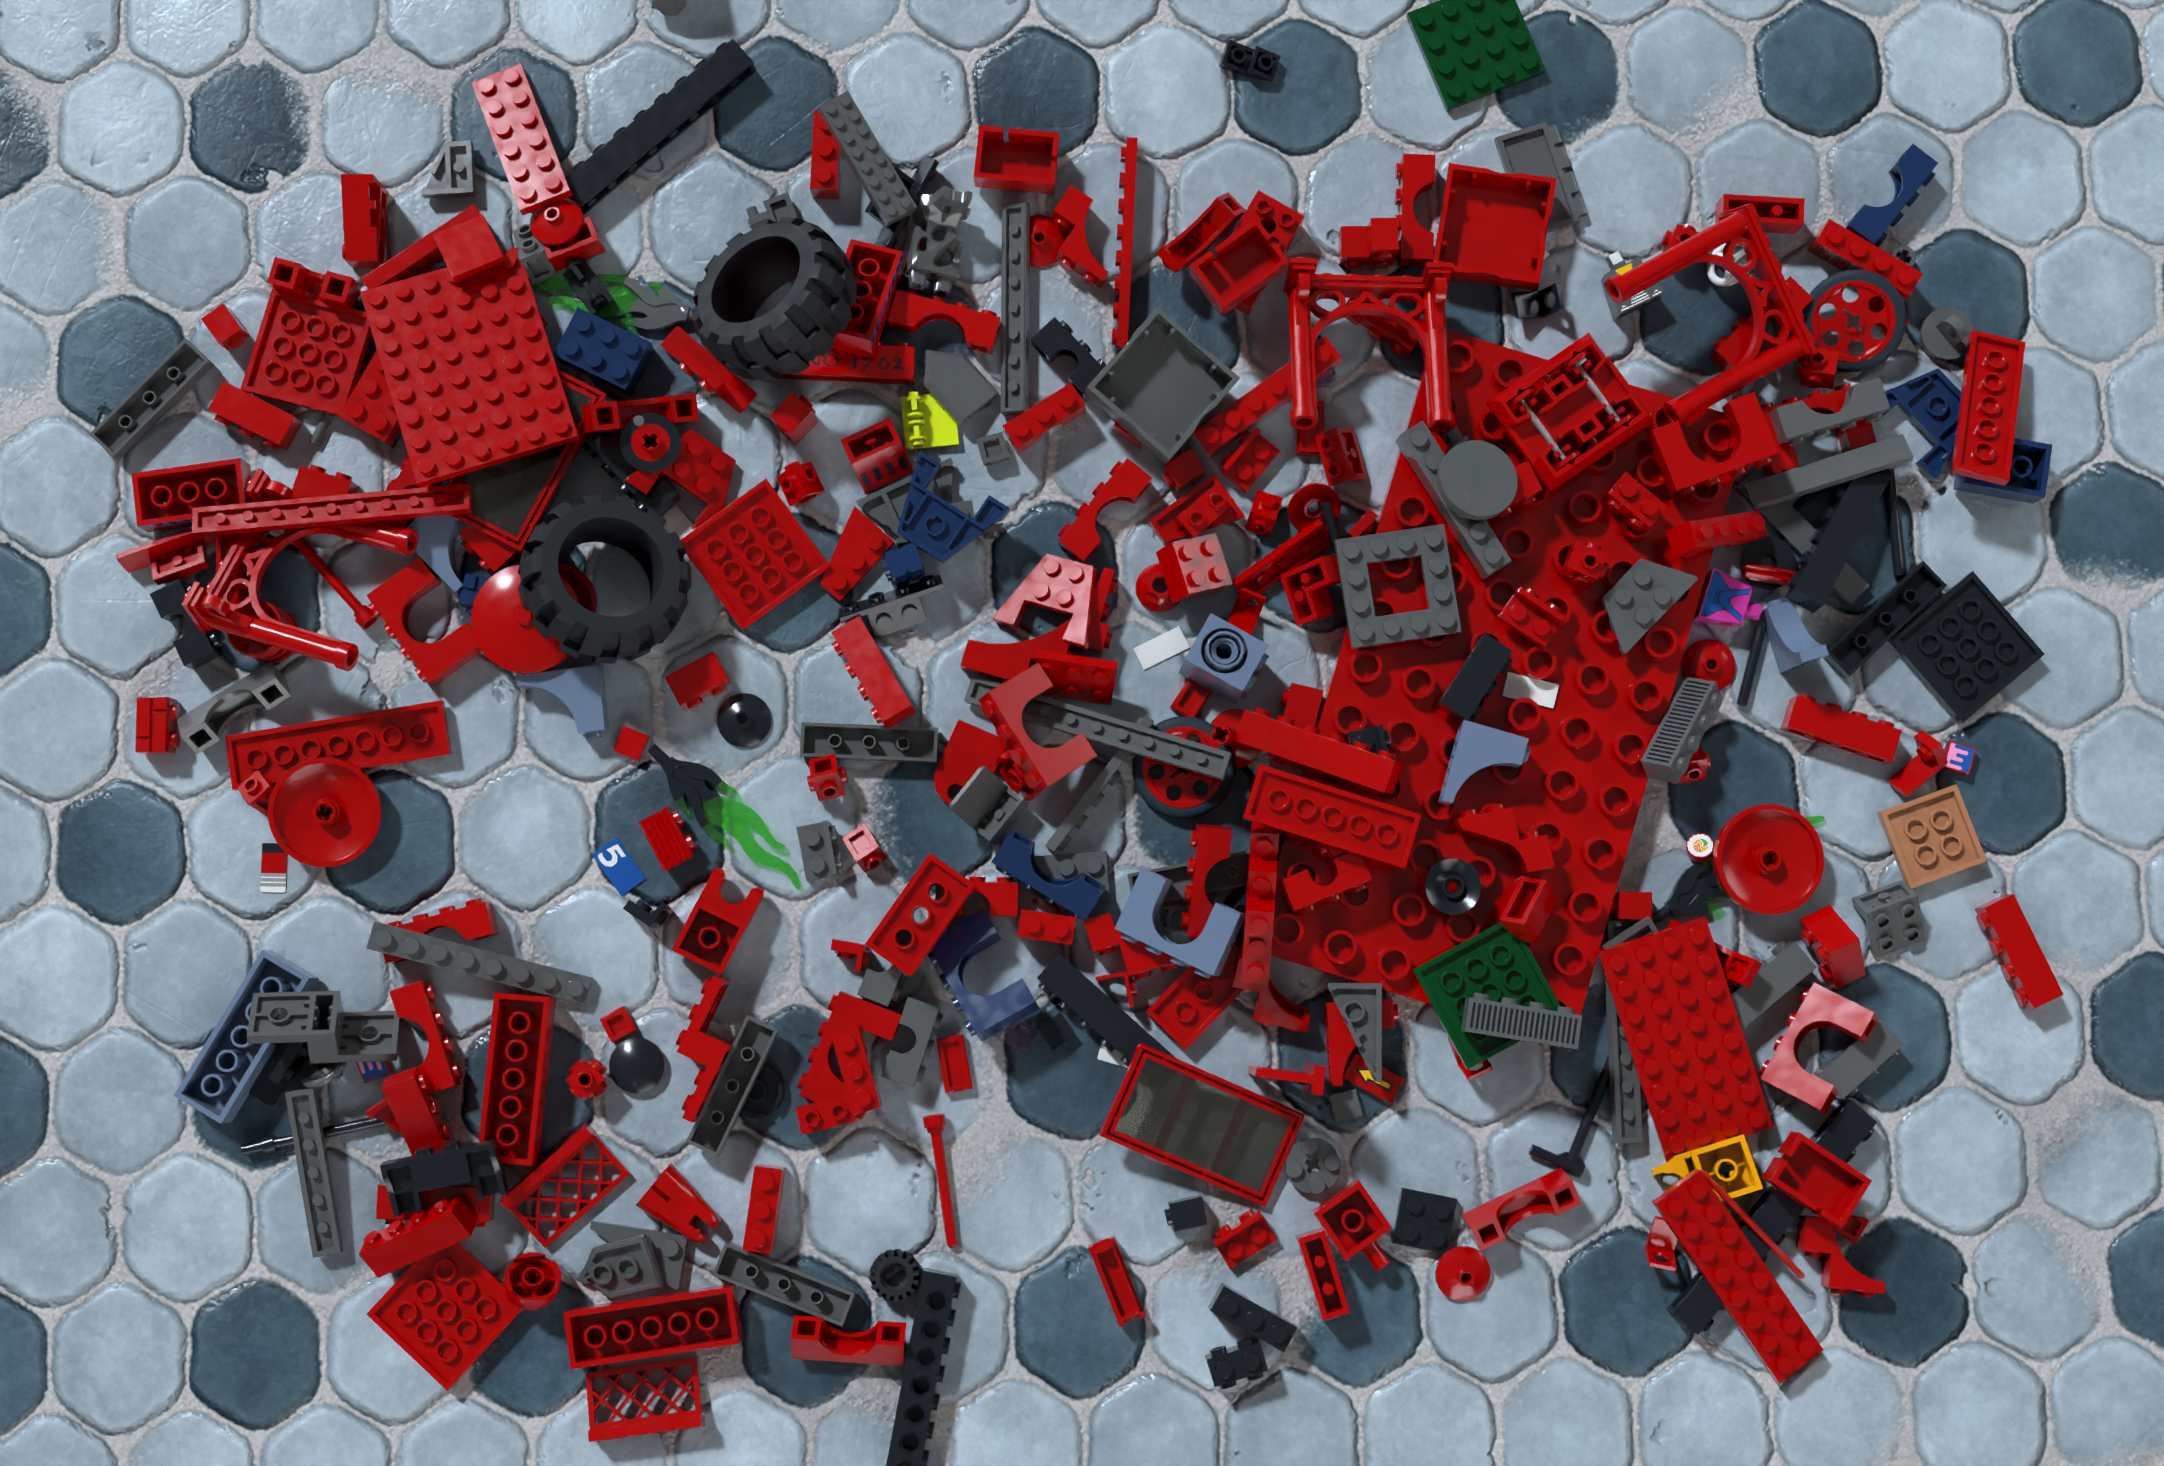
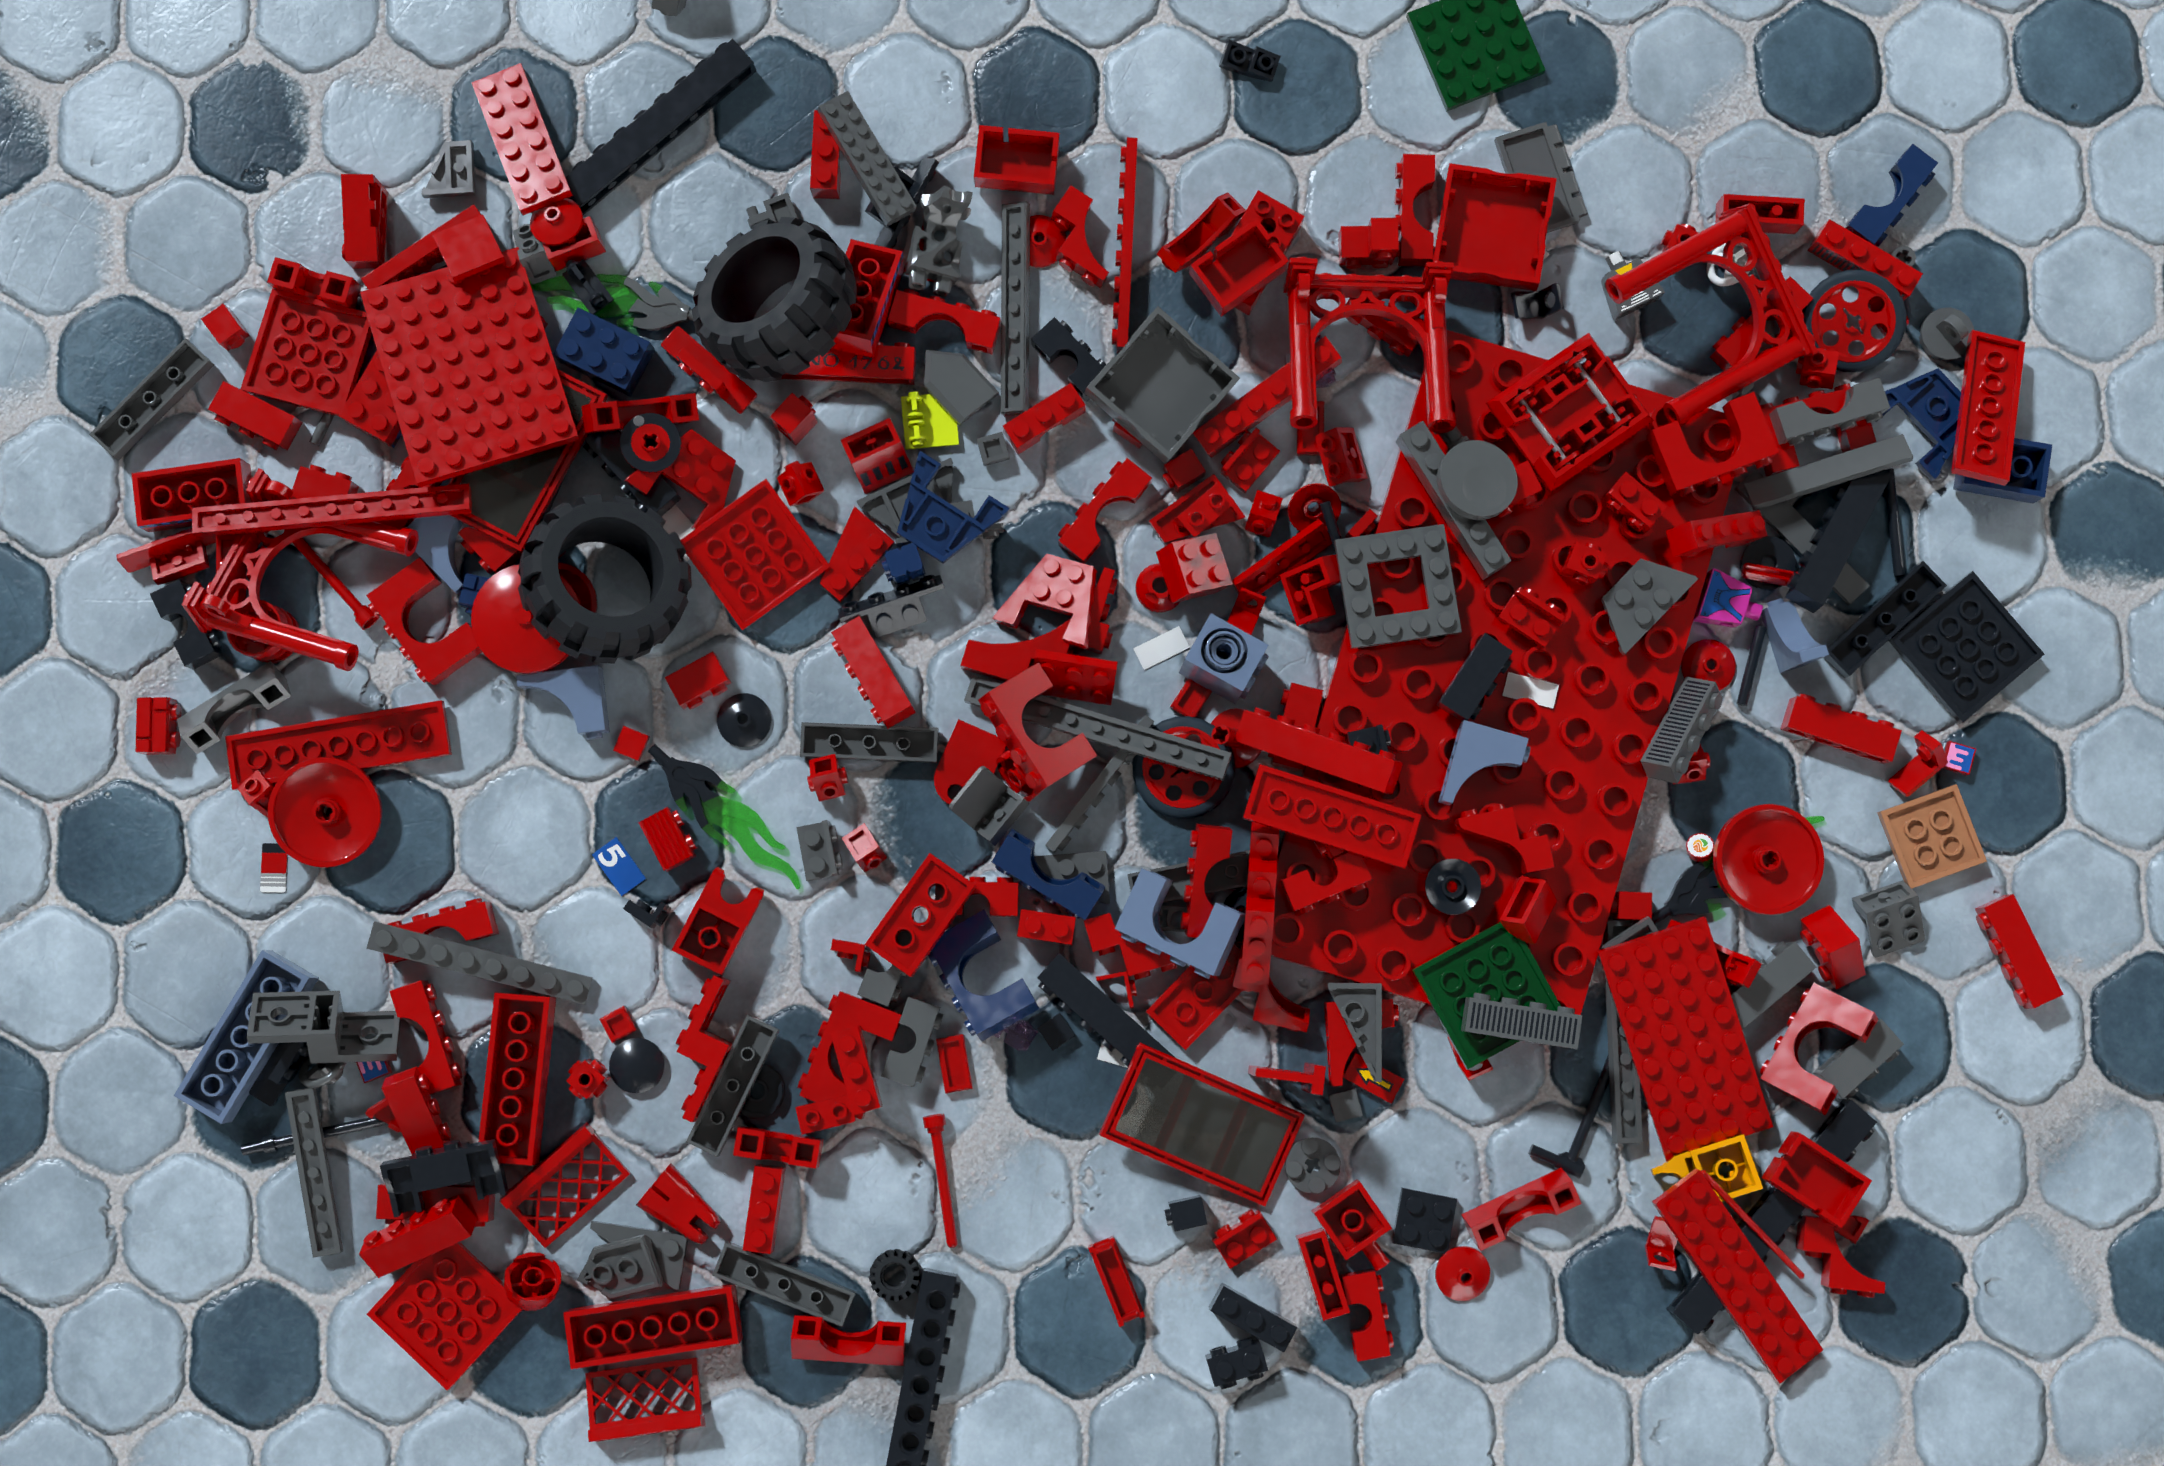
(778, 1146): none -> red arch
(1372, 1339): none -> red arch

